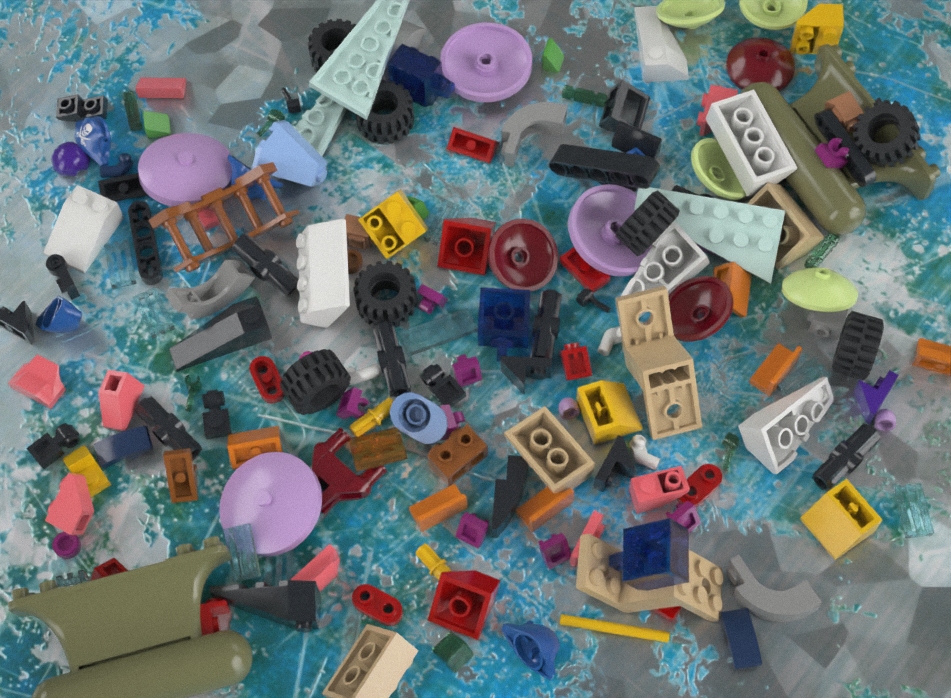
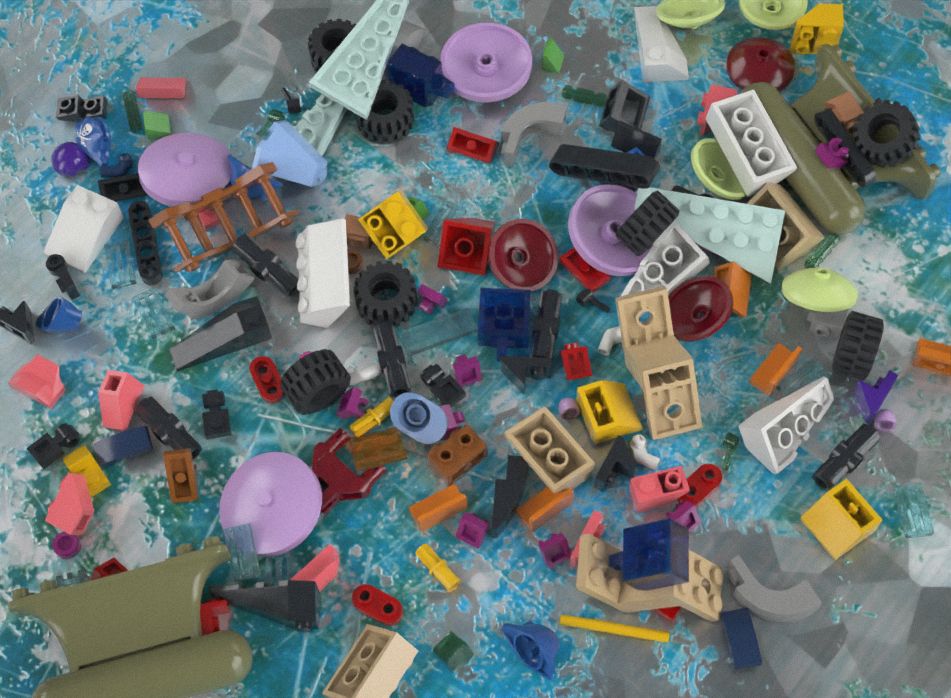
(192, 389): clear green hand -> none
(252, 443): orange panel -> none
(464, 601): red slope -> none

